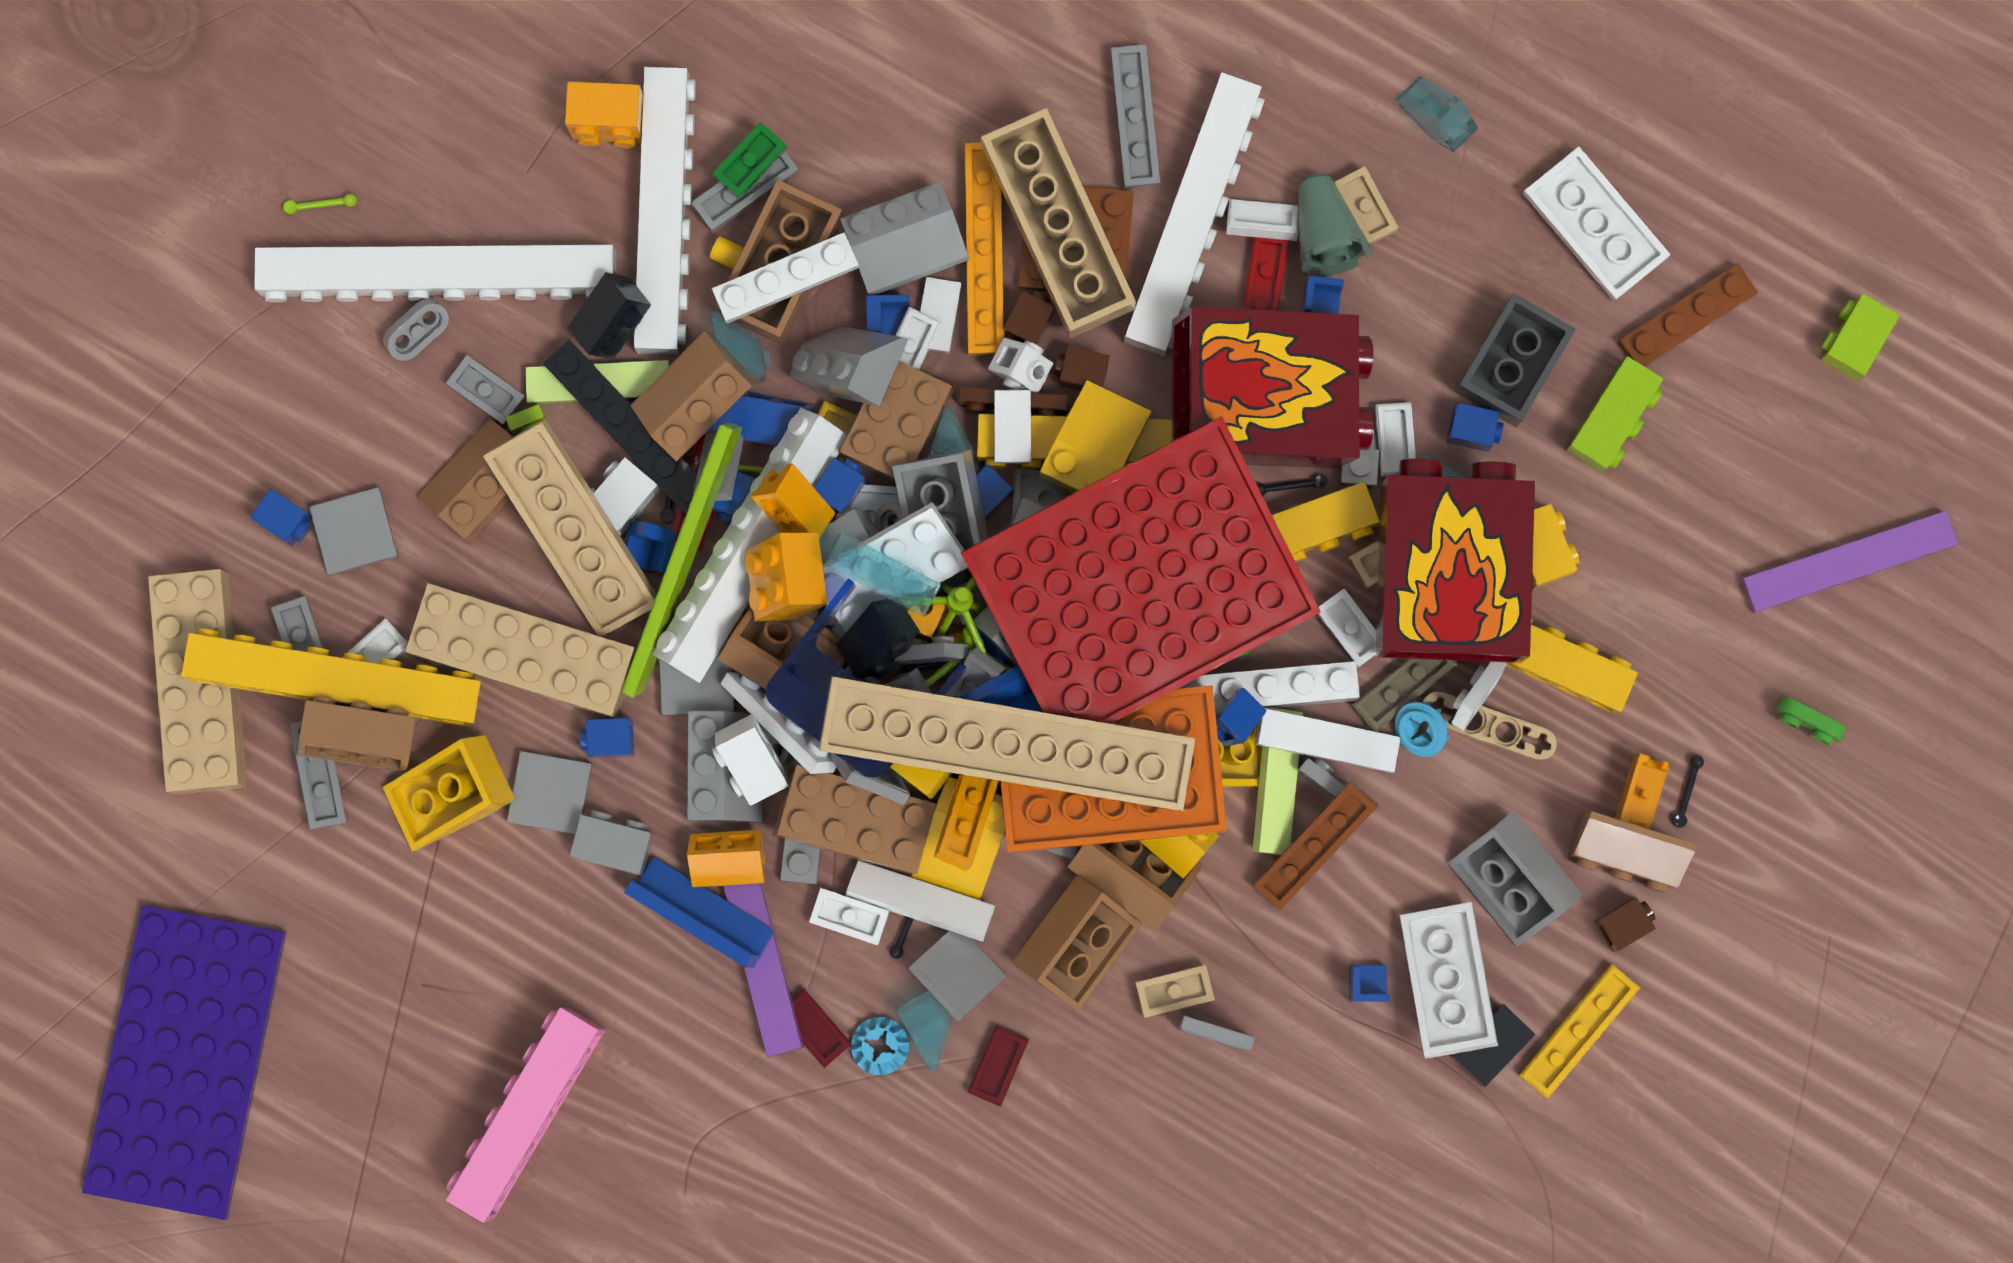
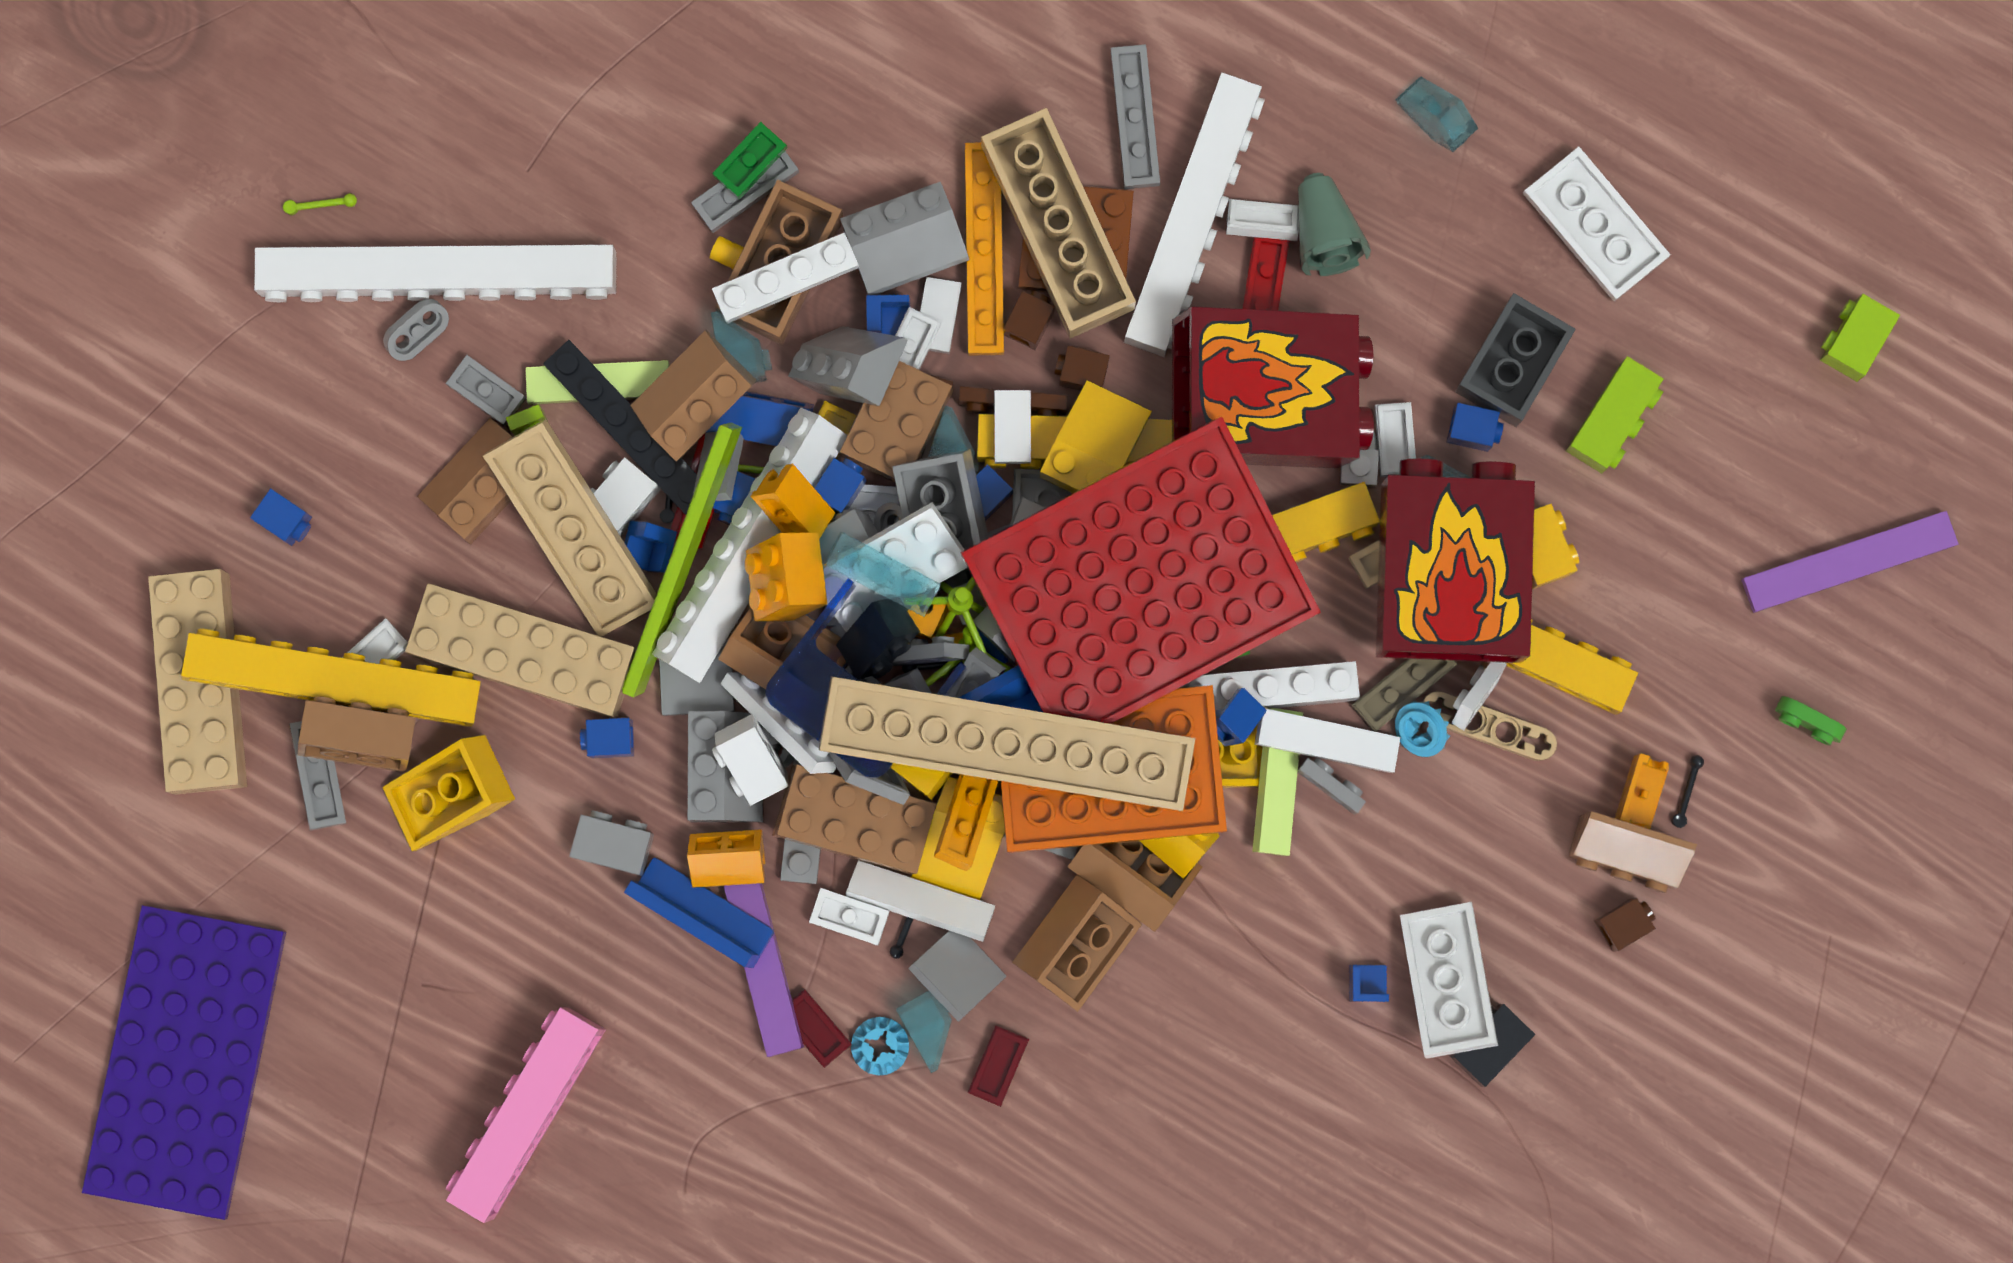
(297, 624): light grey plate -> none
(354, 531): light grey tile -> none
(549, 792): light grey tile -> none
(604, 113): light orange brick -> none
(609, 316): black brick -> none
(662, 208): white brick -> none
(1020, 365): white brick -> none
(1175, 991): tan plate -> none
(1216, 1033): light grey tile -> none
(1315, 845): dark orange plate -> none
(1318, 482): black hinge -> none
(1322, 295): blue panel -> none
(1349, 627): white plate -> none
(1367, 205): tan plate -> none
(1515, 878): light grey slope -> none
(1579, 1031): yellow tile -> none
(1688, 316): dark orange plate -> none

